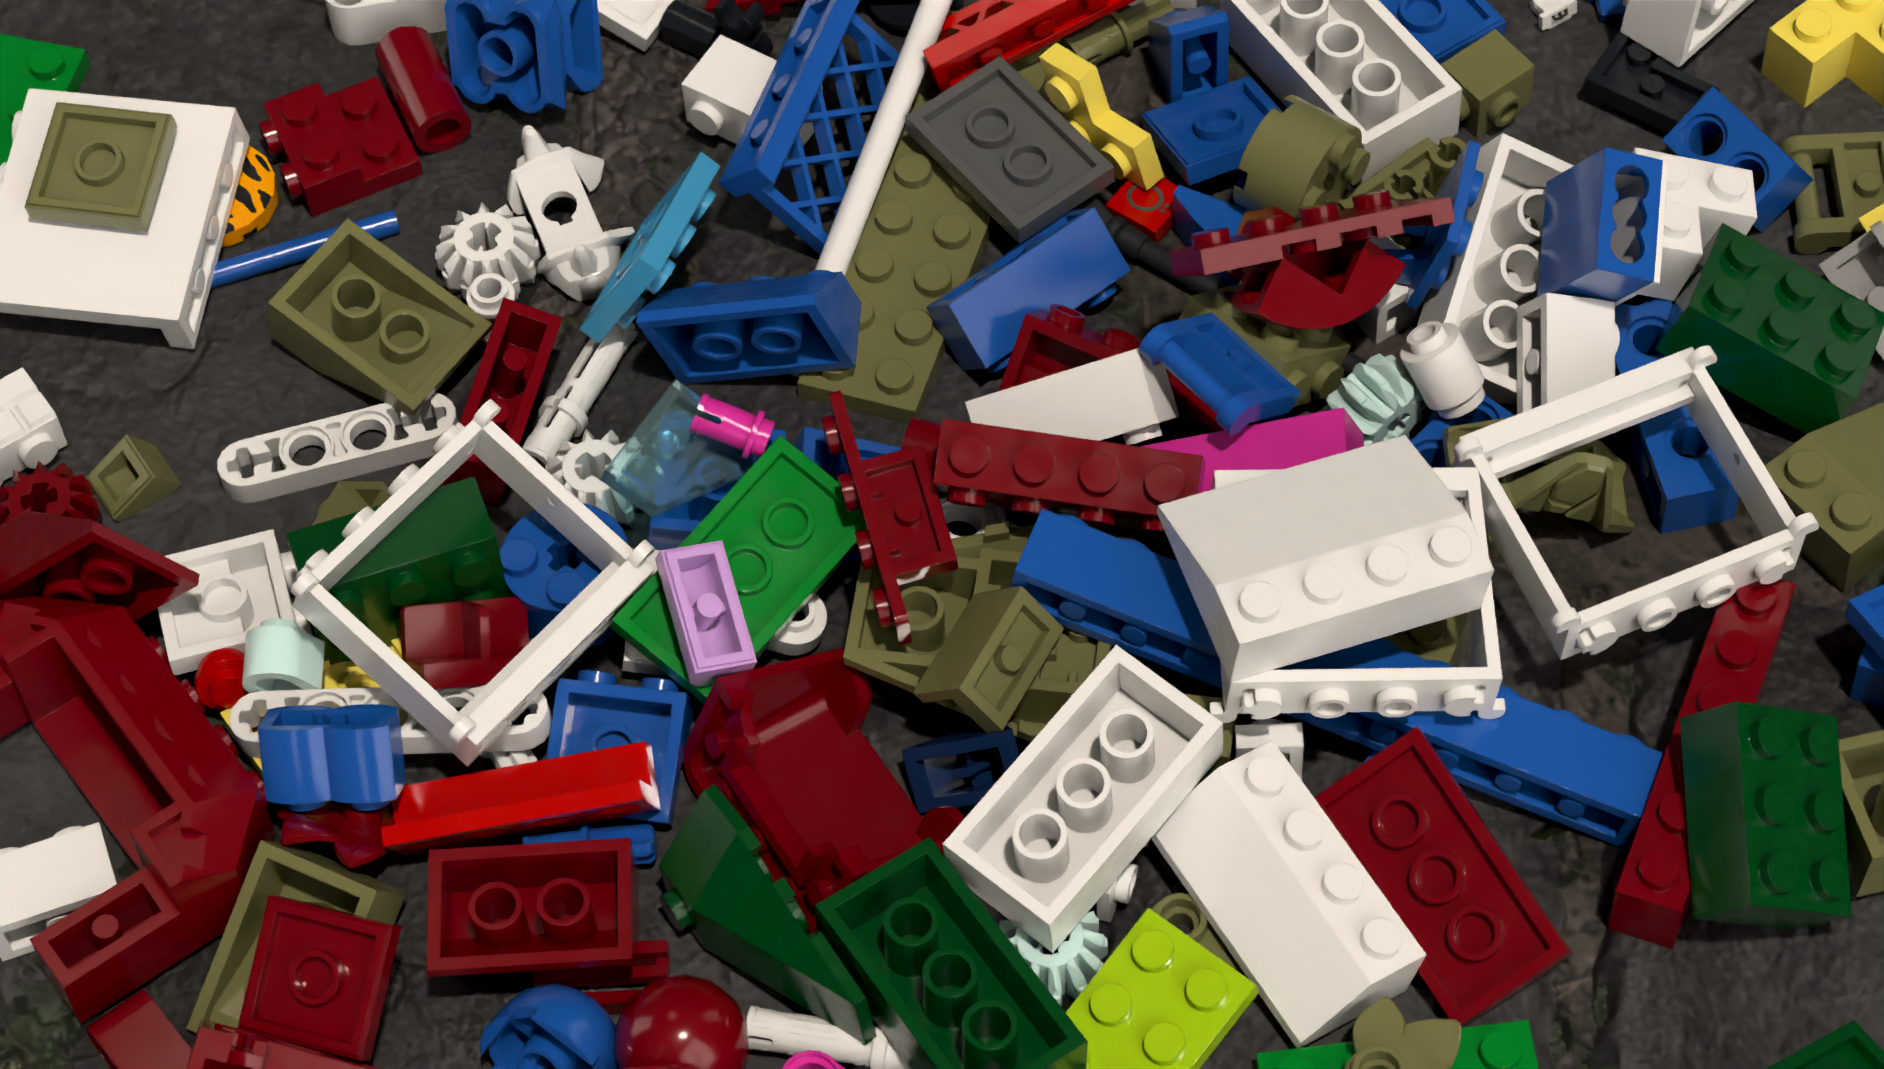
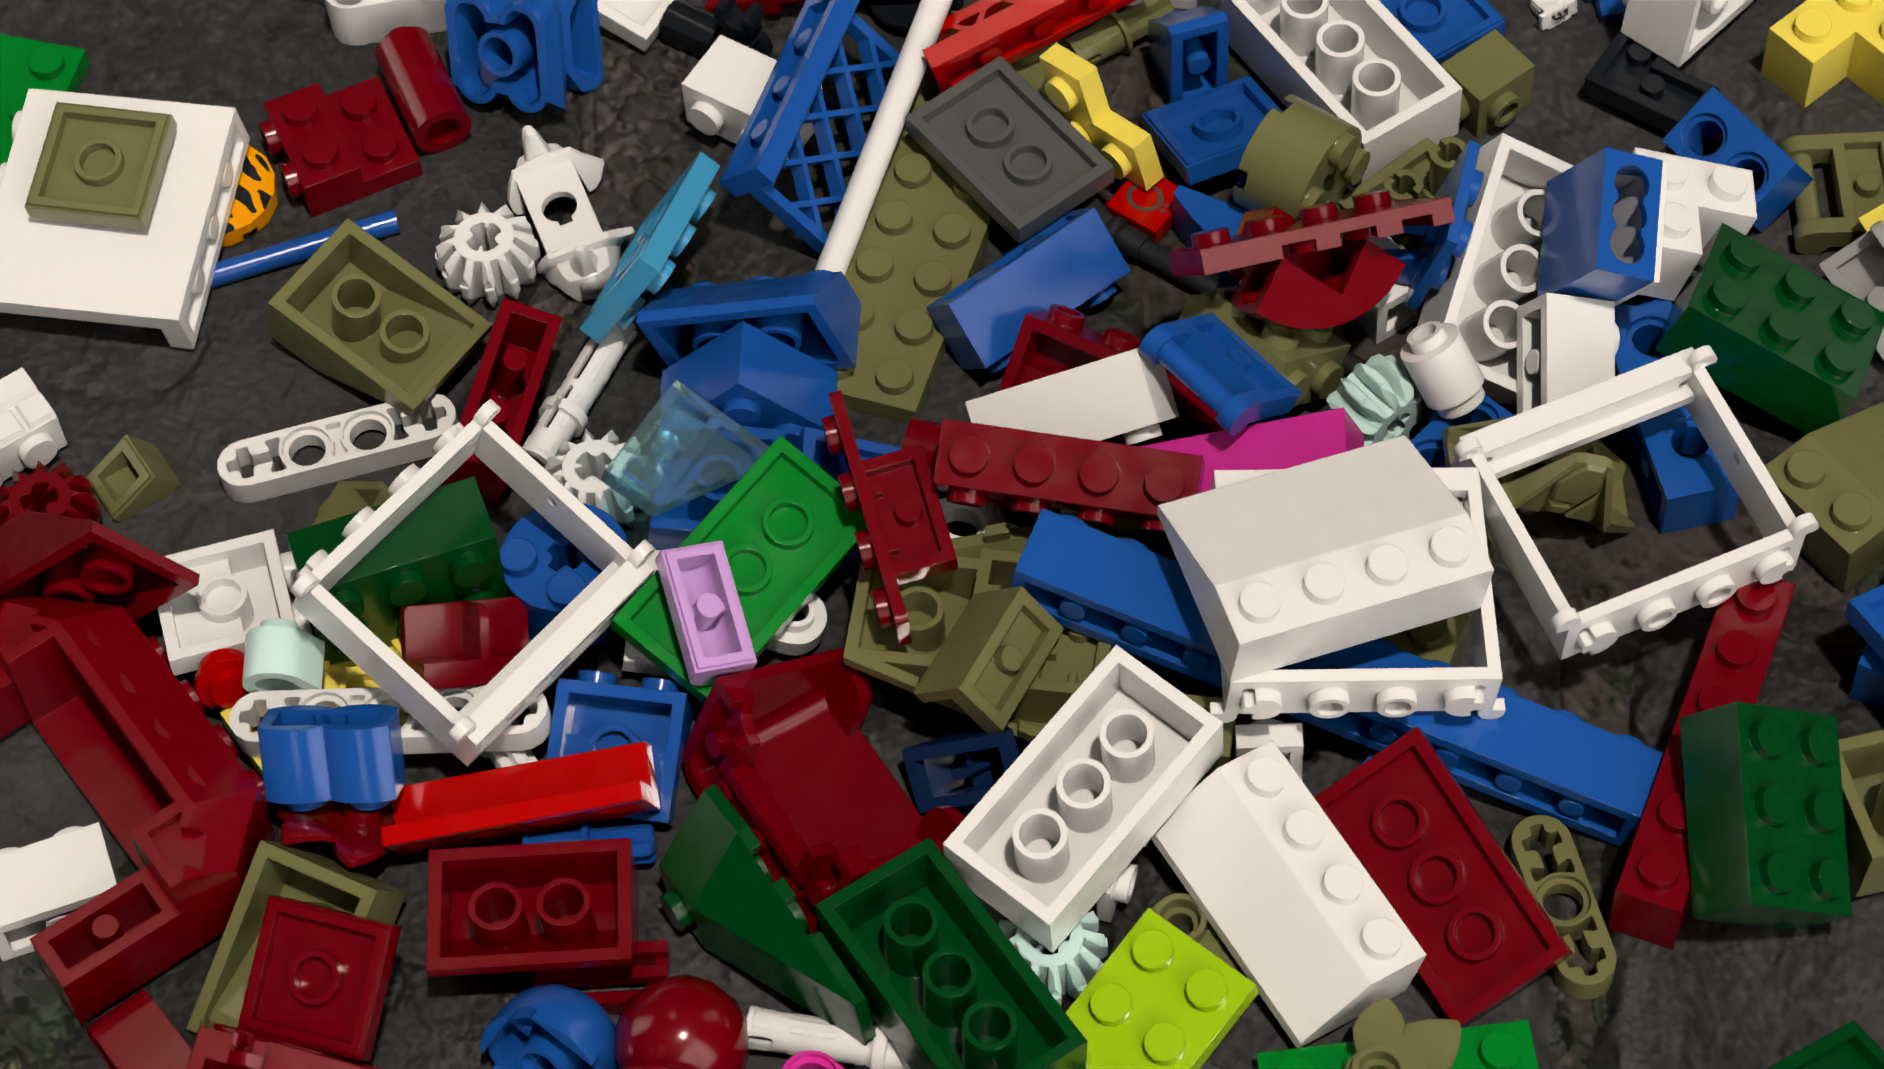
(486, 296): white pin -> none
(738, 427): dark pink pin -> none
(757, 380): none -> blue brick
(1570, 879): none -> olive beam

